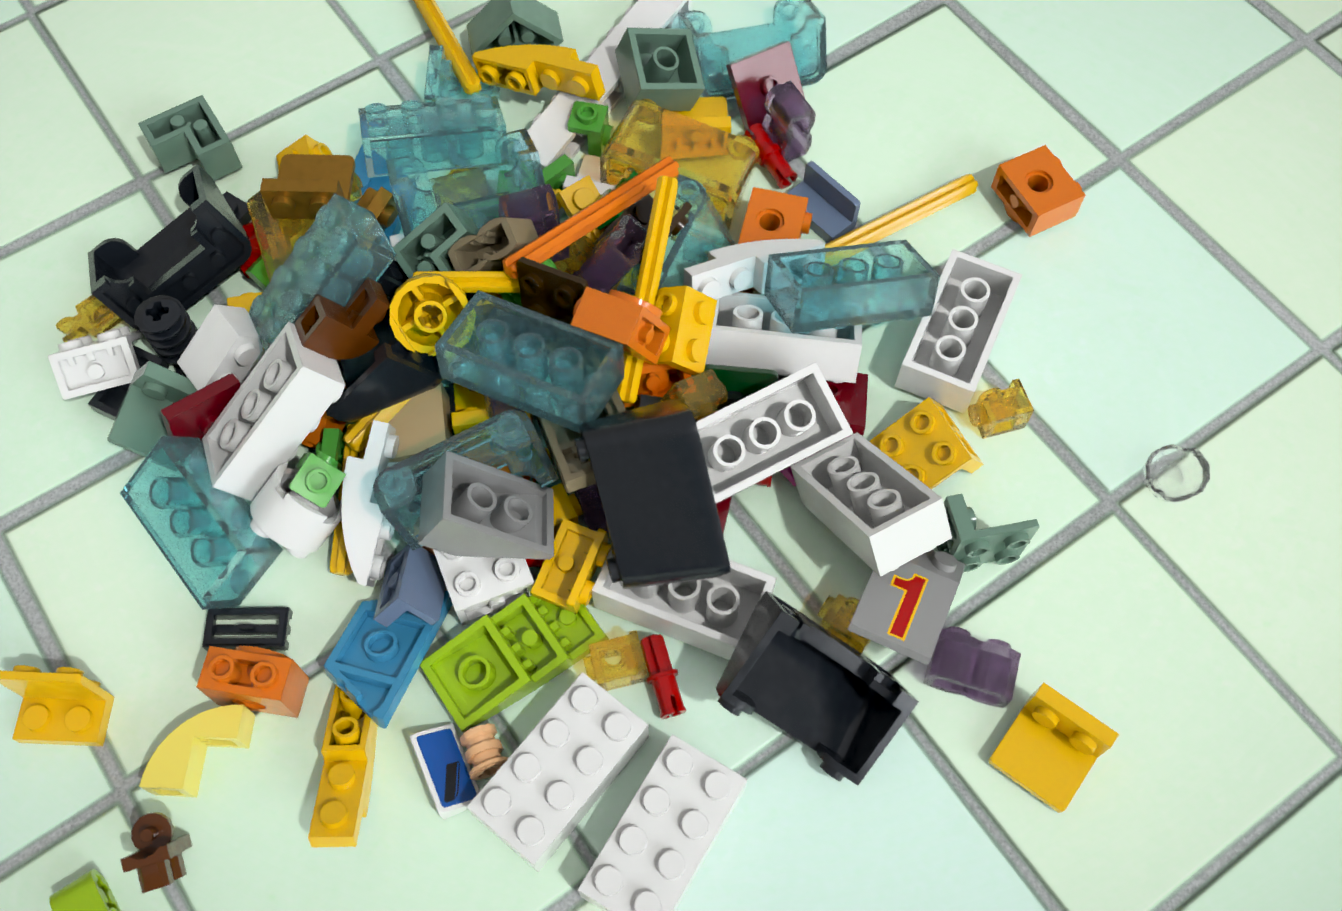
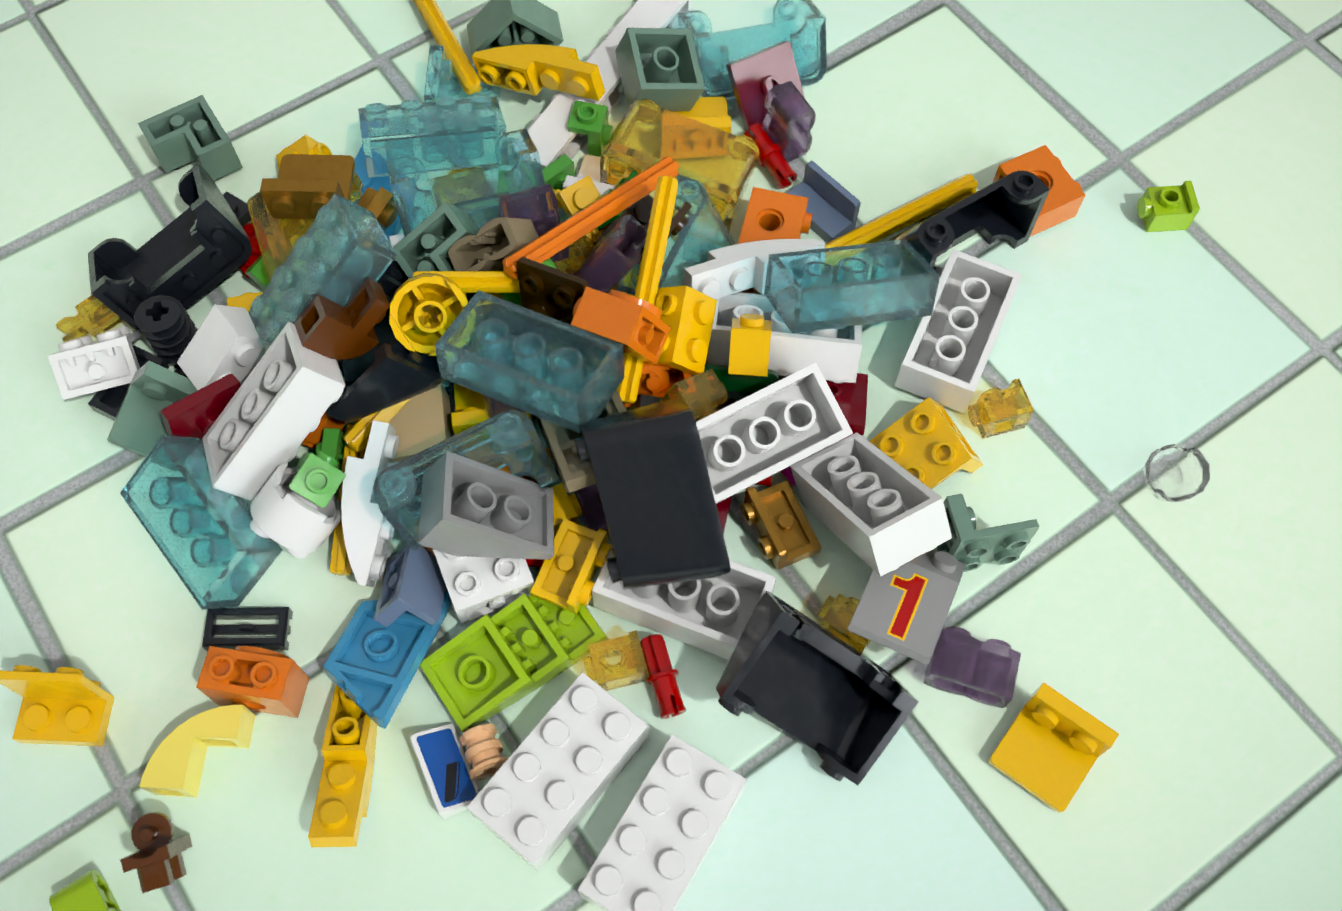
(749, 345): none -> yellow brick
(781, 524): none -> pearl gold bracket
(997, 211): none -> black windscreen
(1168, 207): none -> lime brick

